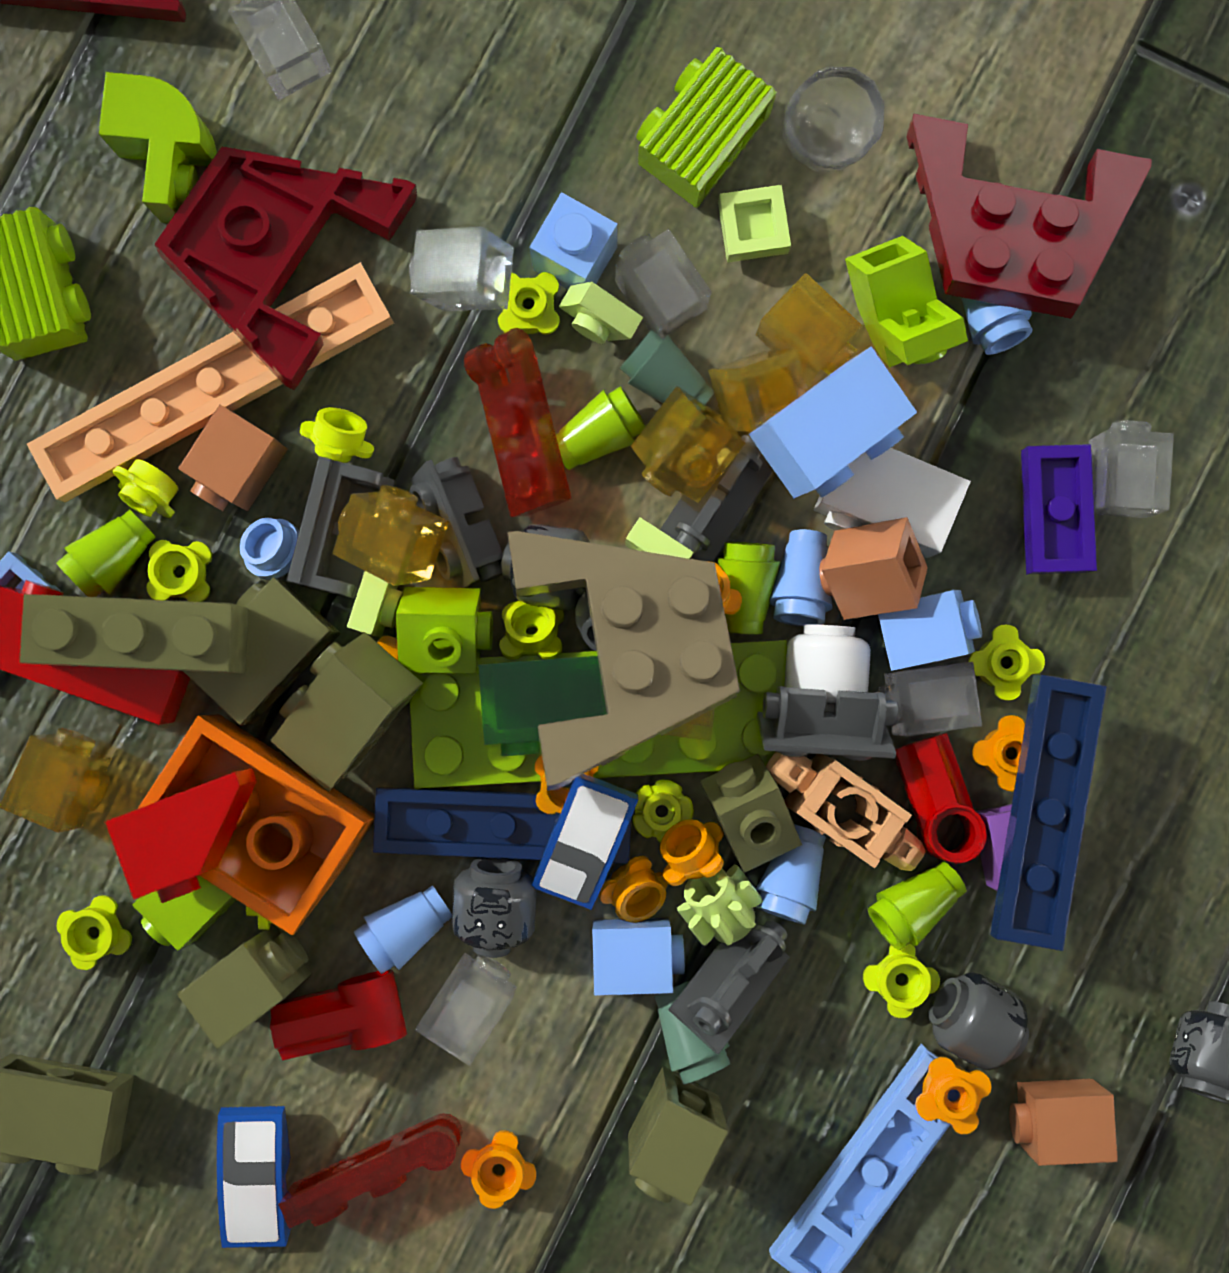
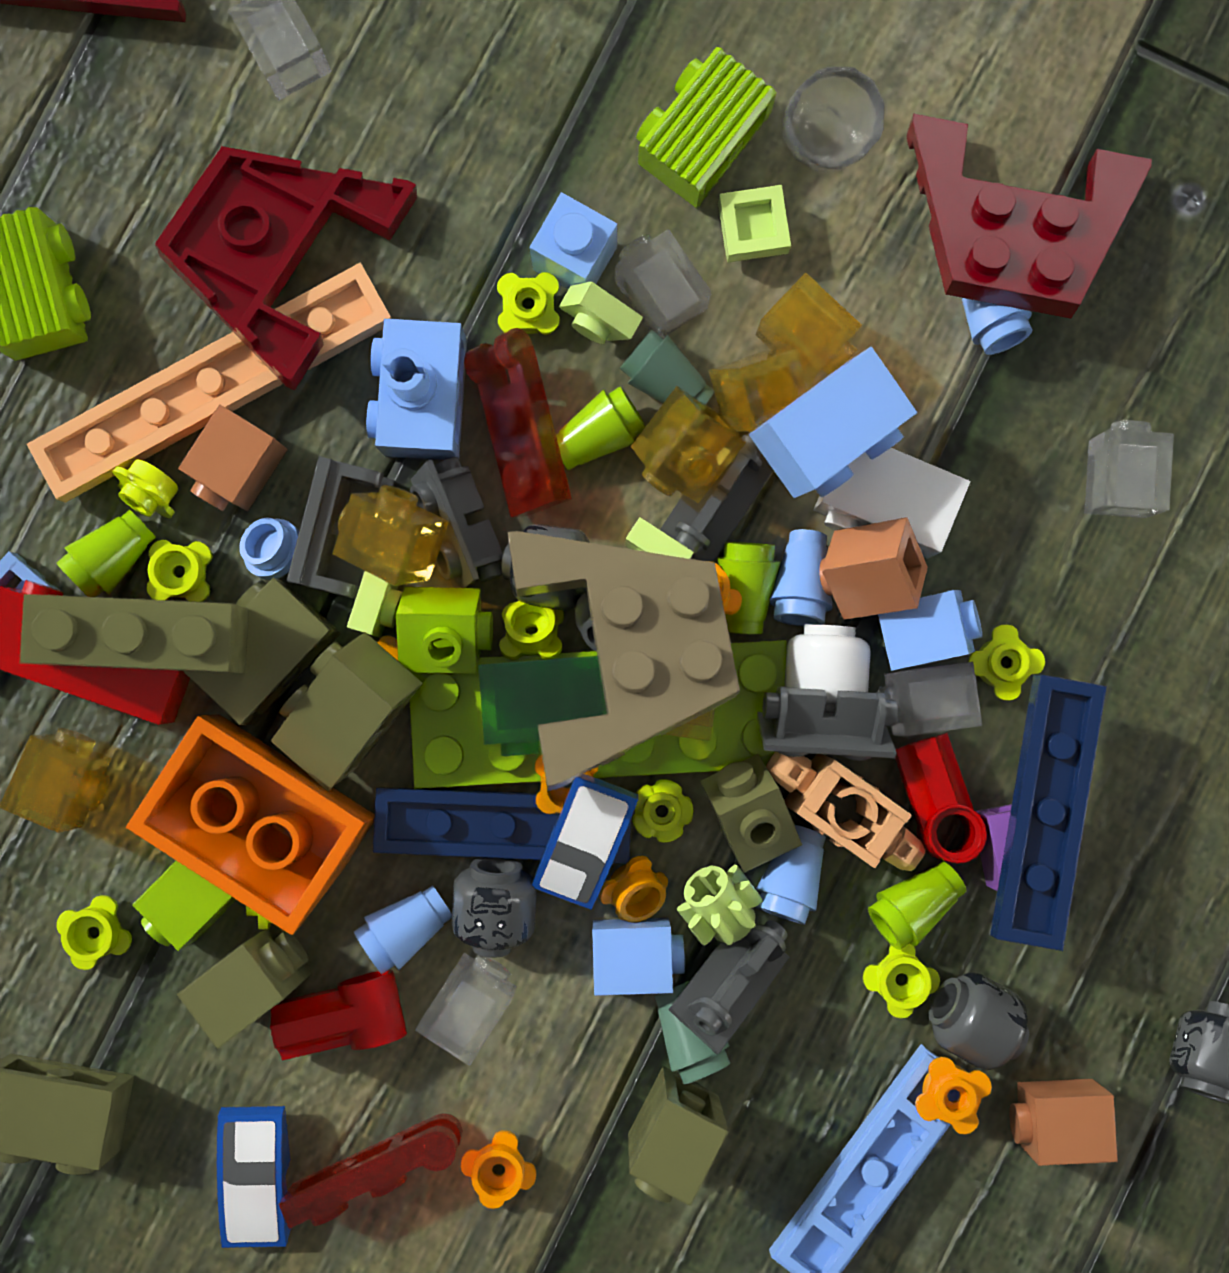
(156, 124): lime brick -> none
(179, 836): red slope -> none
(338, 435): neon yellow plate -> none
(418, 389): none -> light blue brick
(461, 269): clear brick -> none
(691, 851): light orange plate -> none
(901, 304): lime brick -> none
(992, 751): light orange plate -> none
(1058, 509): dark purple plate -> none

